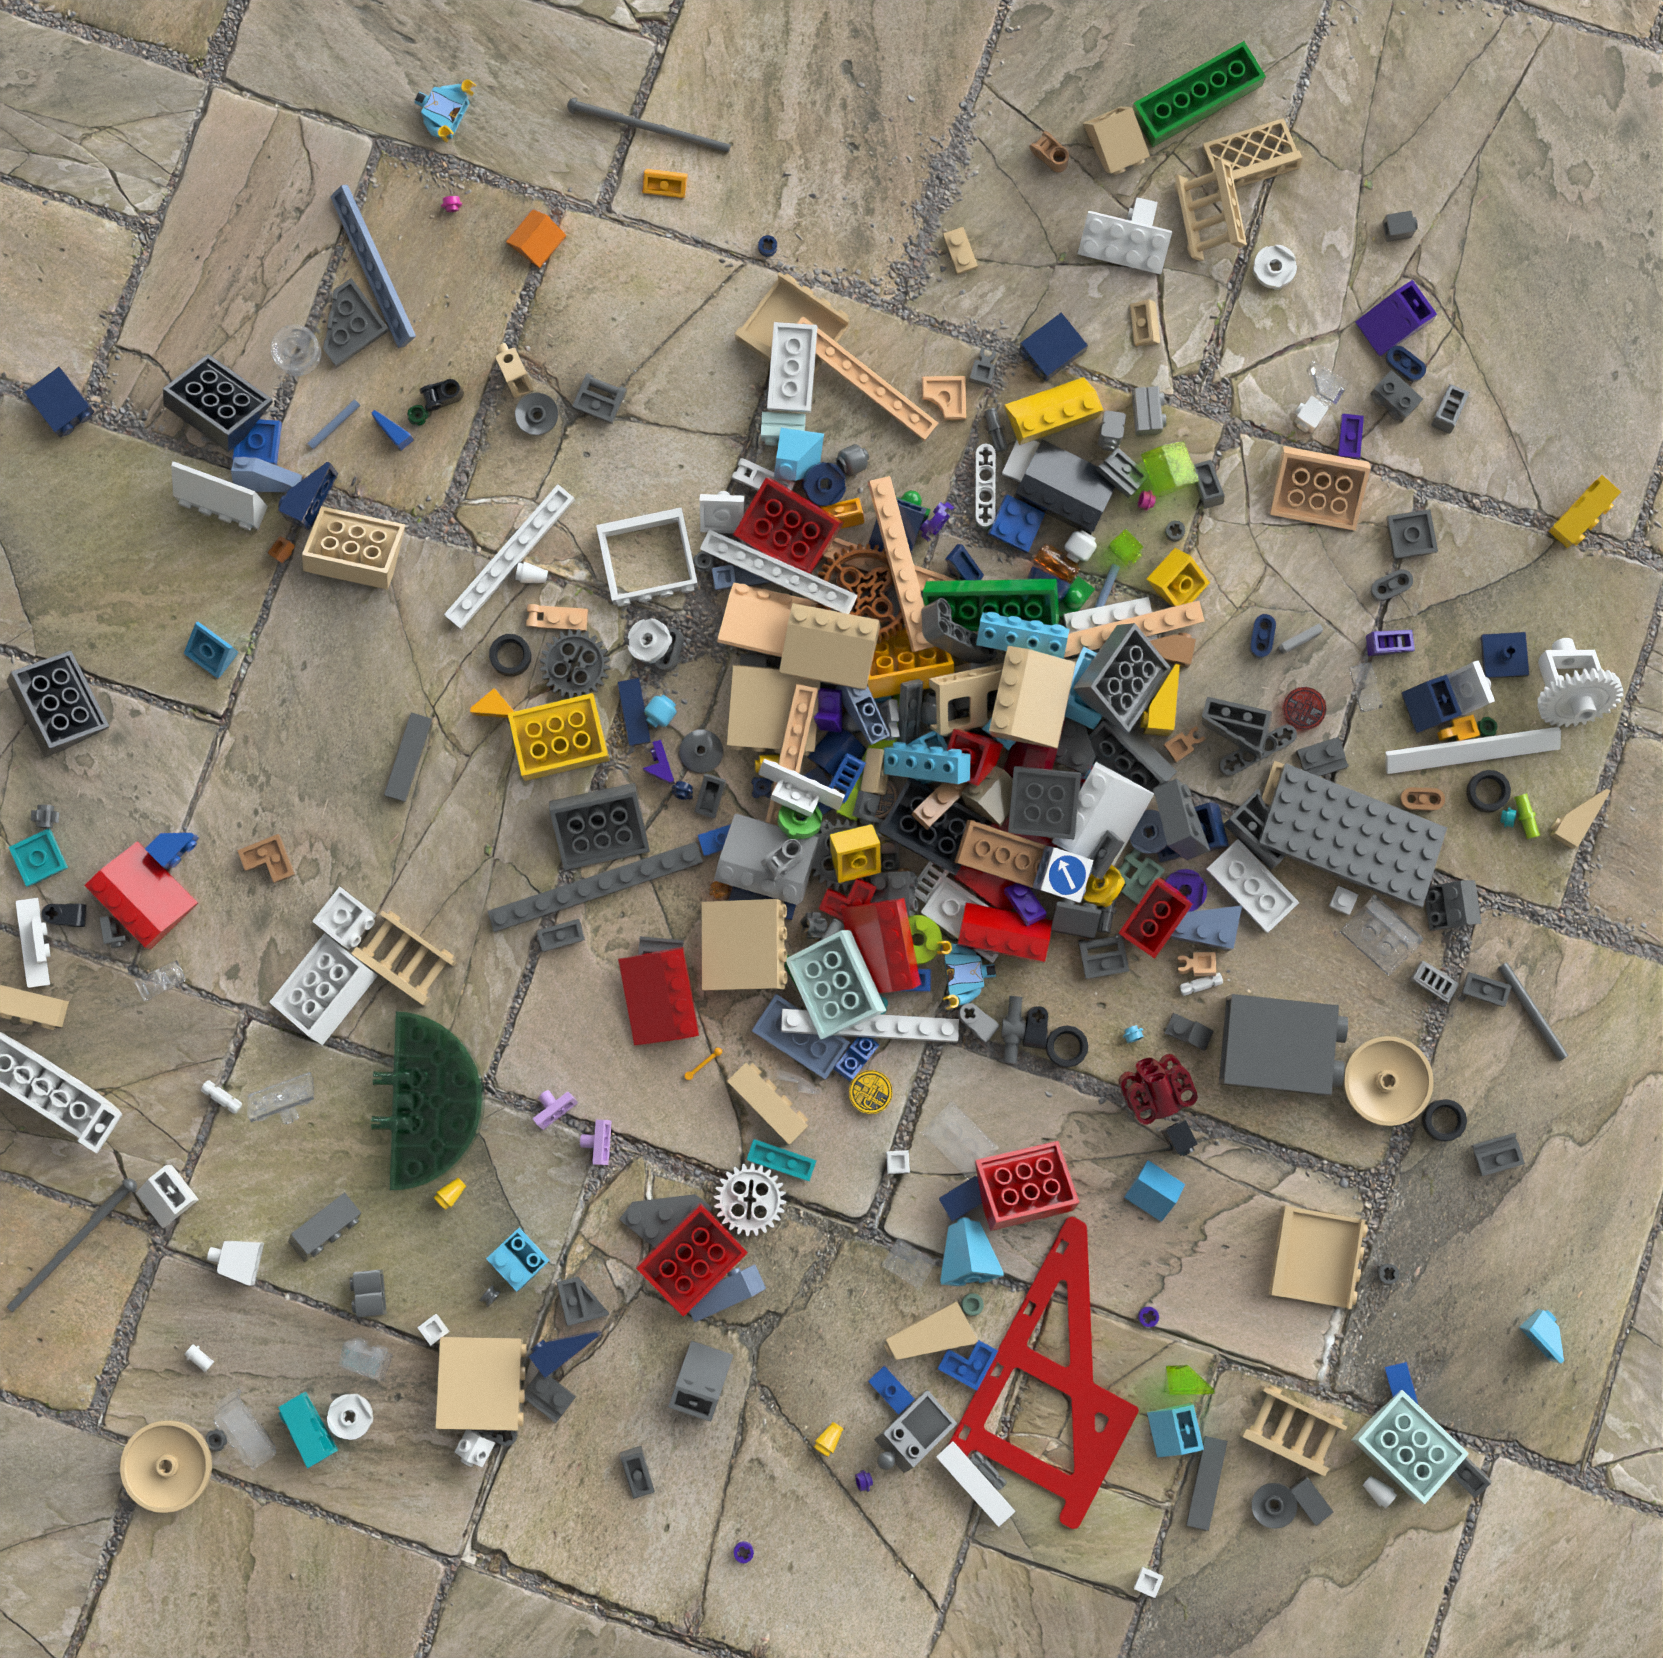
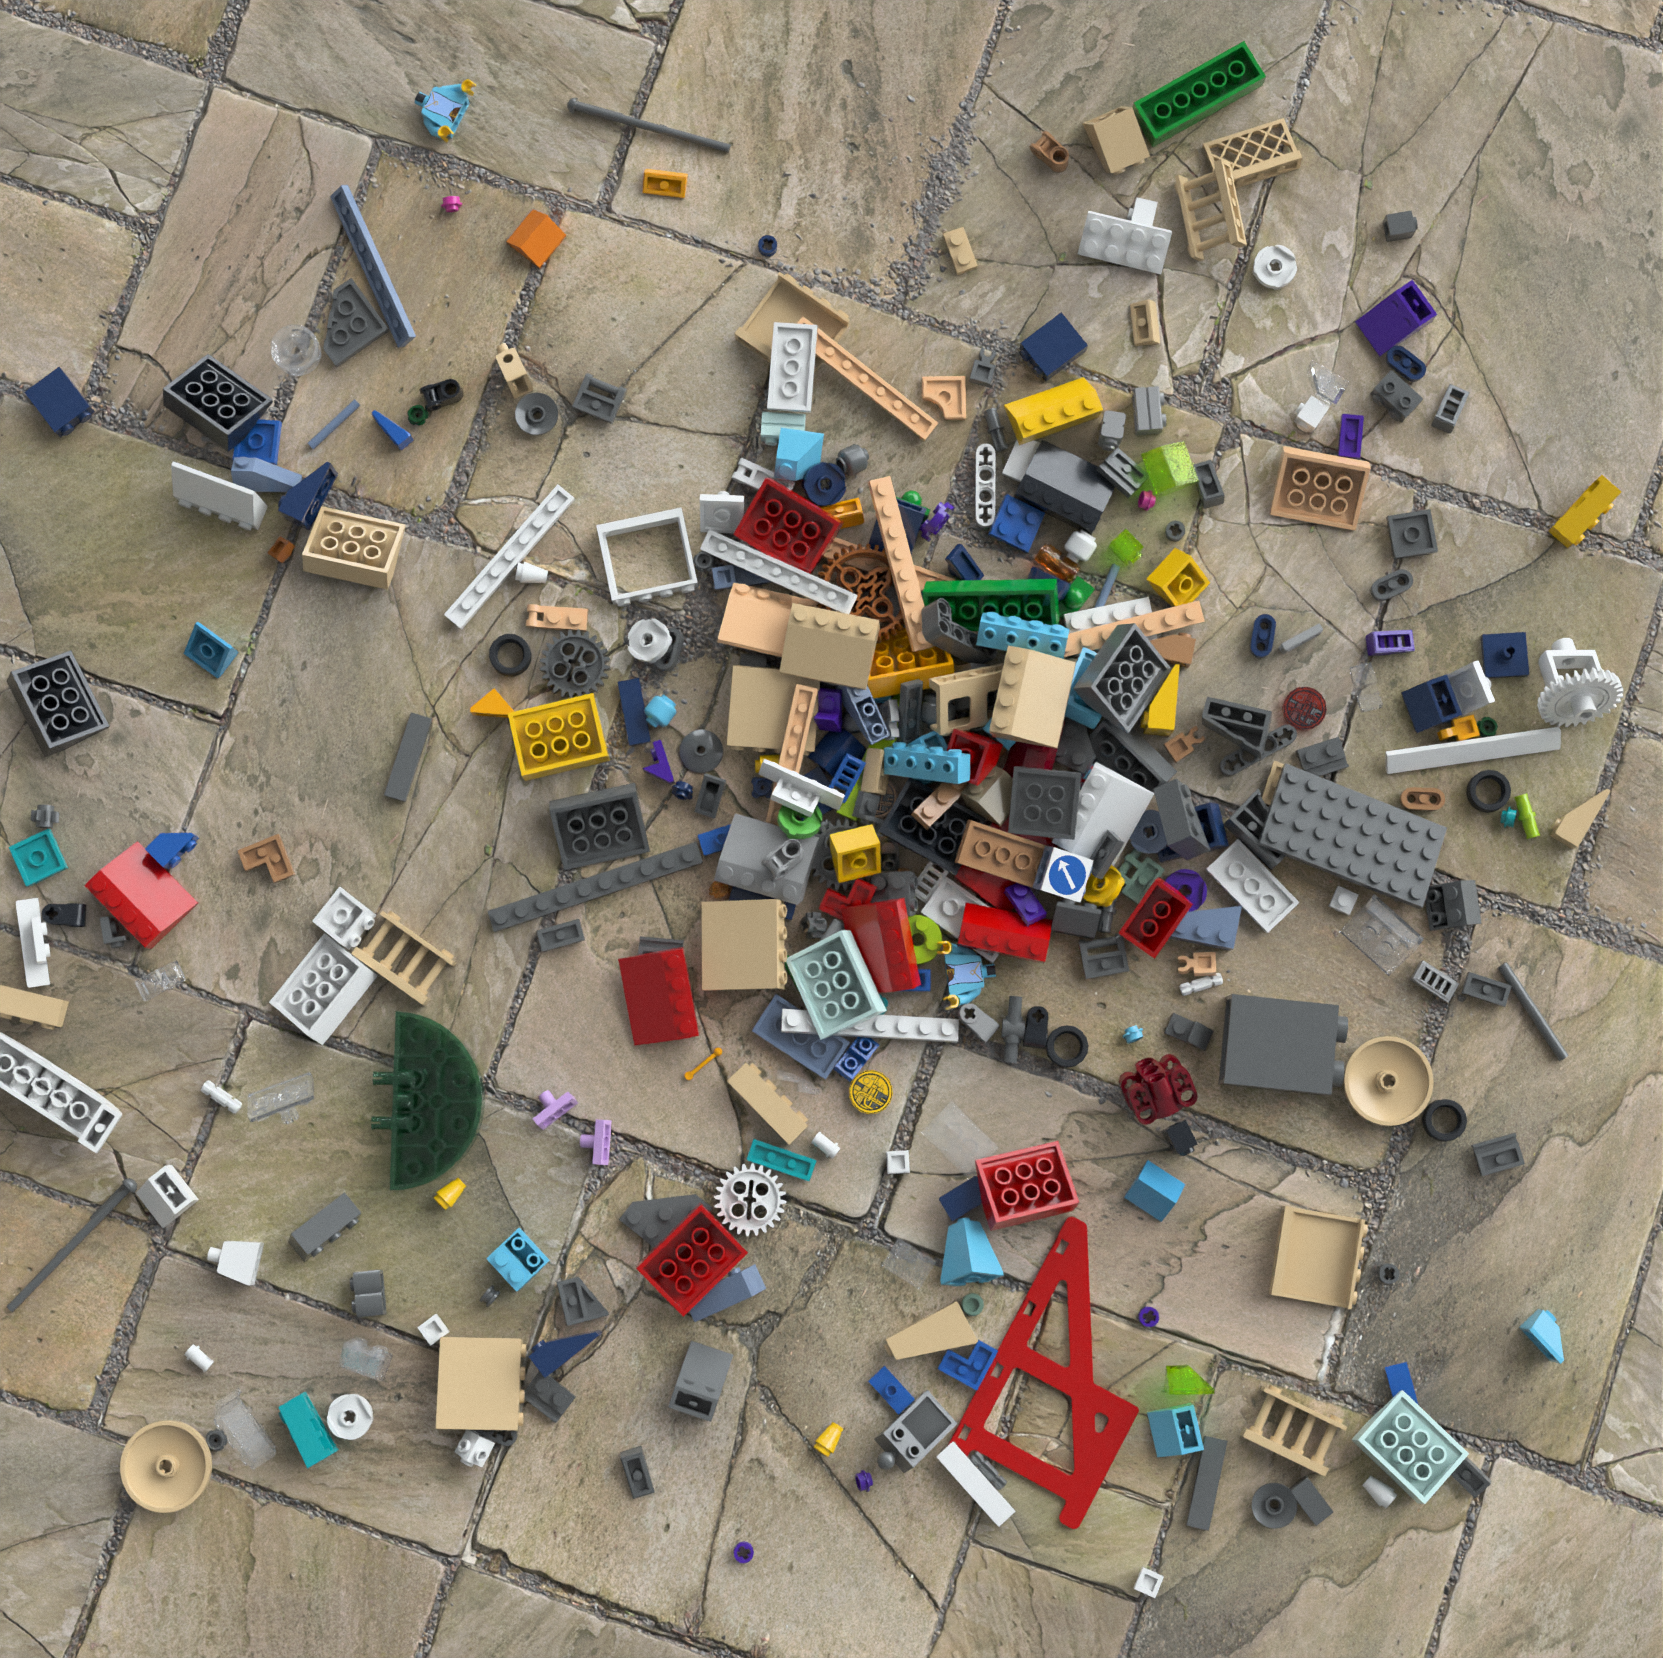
(825, 1145): none -> white pin

